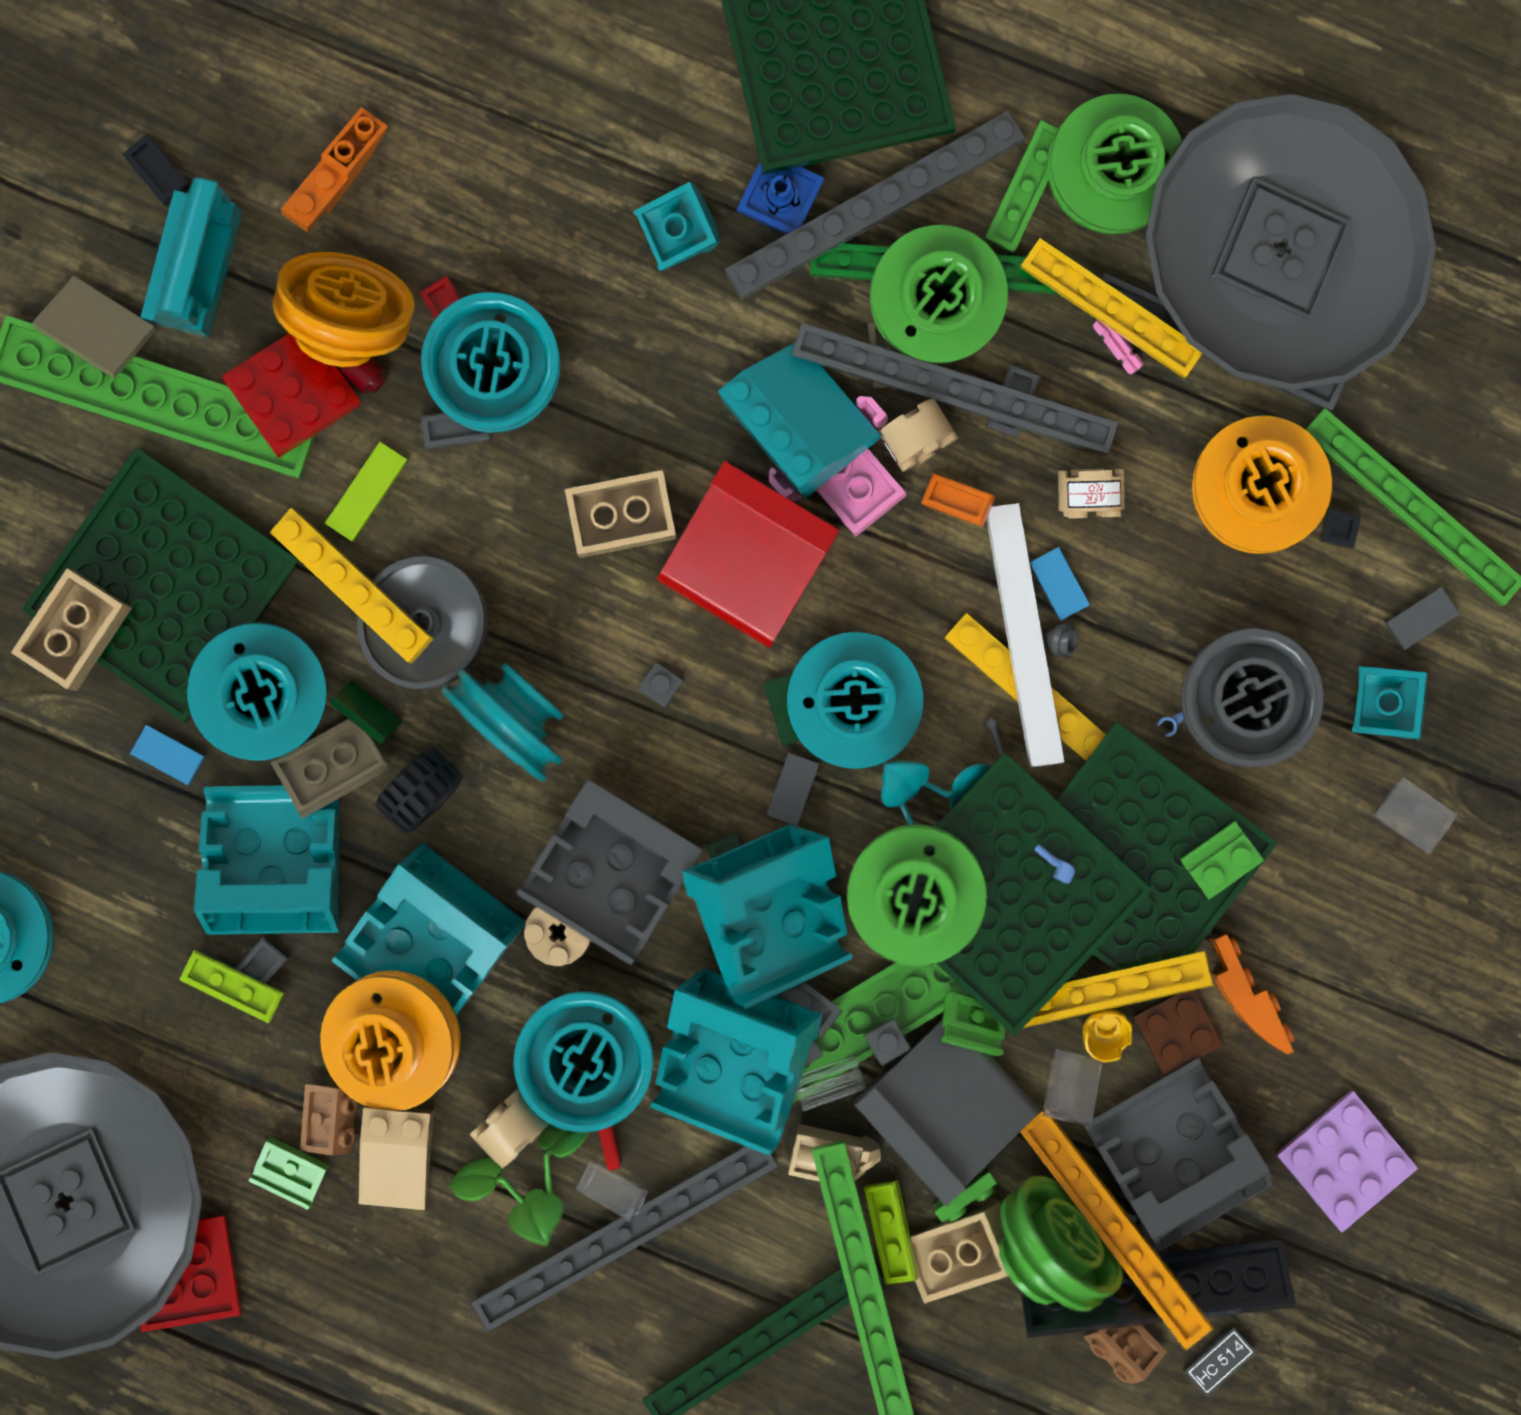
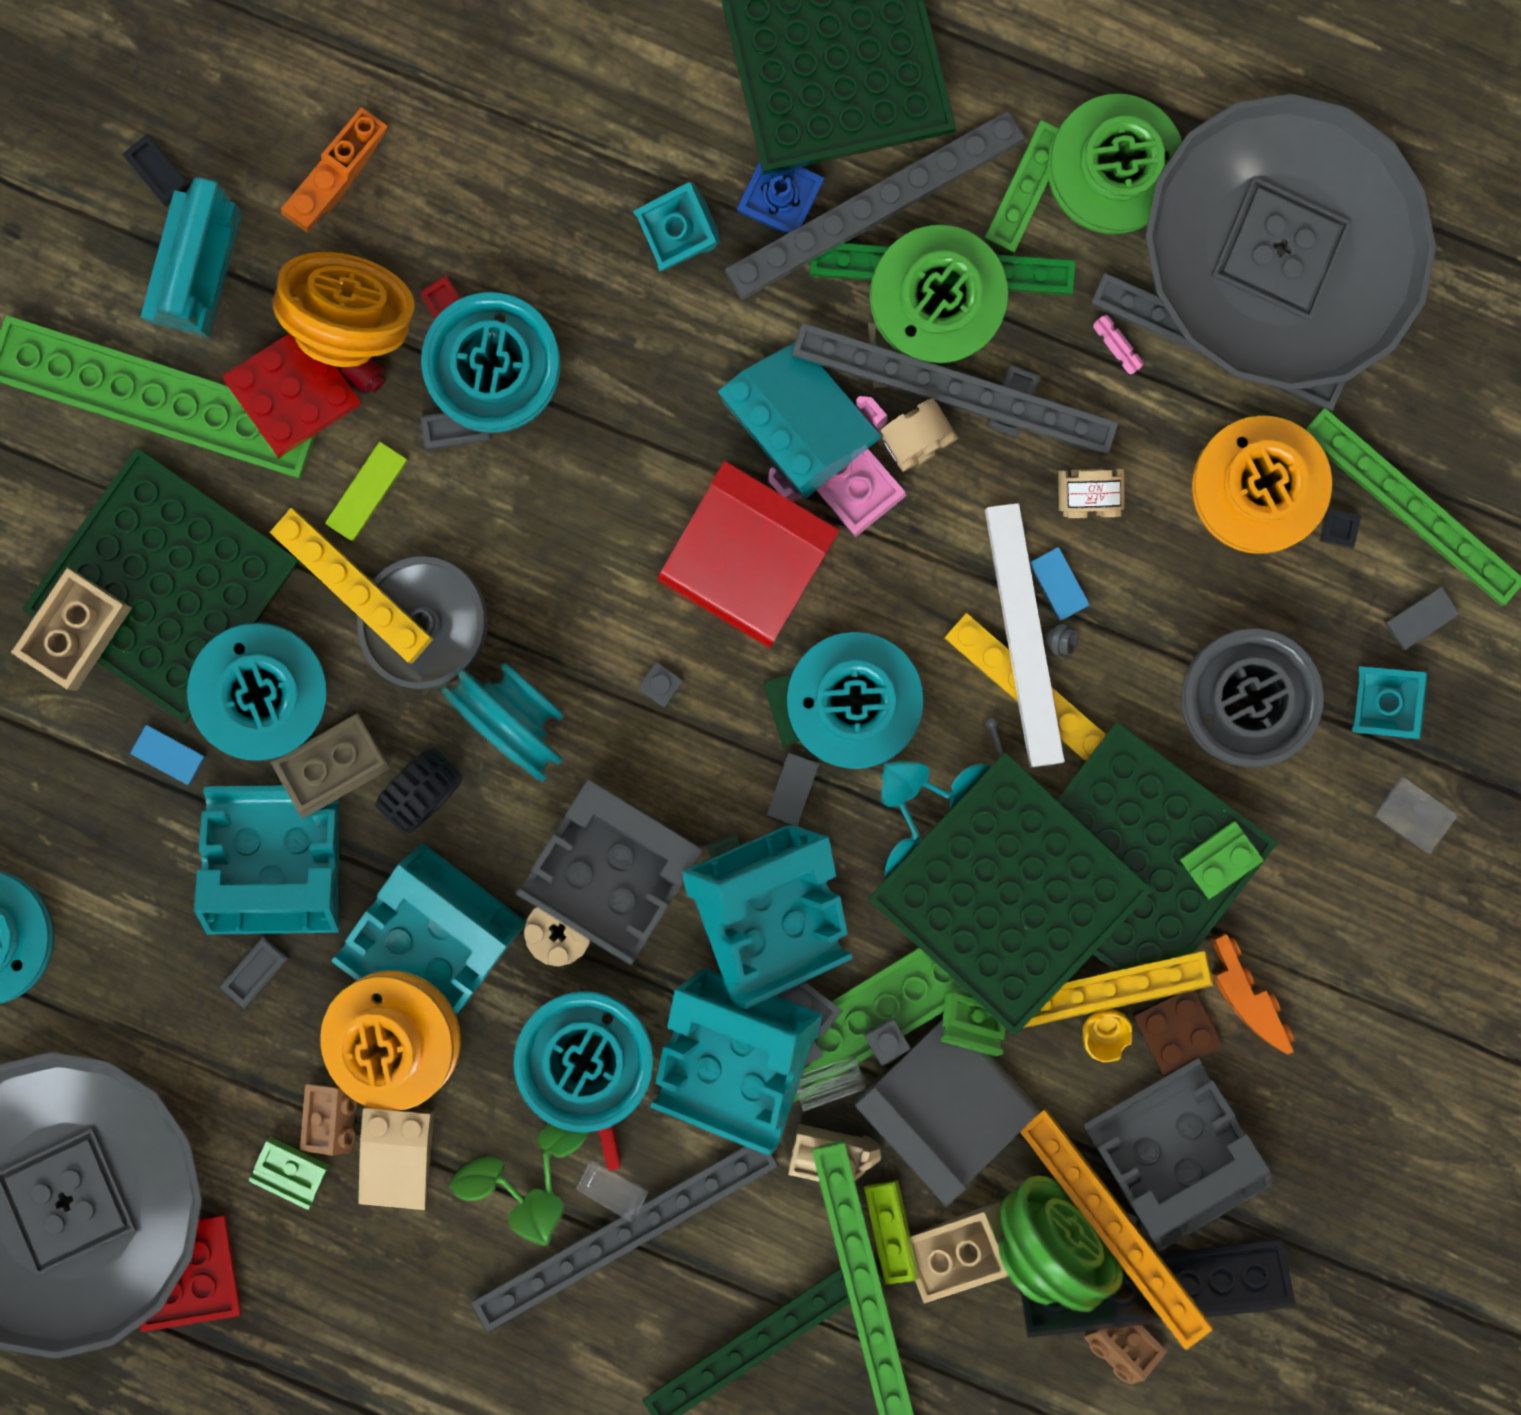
(93, 327): dark tan tile -> none
(232, 986): lime tile -> none
(366, 712): dark green tile -> none
(508, 1129): tan brick -> none
(620, 514): tan brick -> none
(901, 854): bright green wheel -> none
(958, 500): orange tile -> none
(978, 1188): bright green plate -> none
(1064, 870): medium blue hand -> none
(1072, 1088): clear plate -> none
(1111, 308): yellow plate -> none
(1176, 720): medium blue hand -> none
(1219, 1361): dark grey tile -> none
(1346, 1161): lavender plate -> none

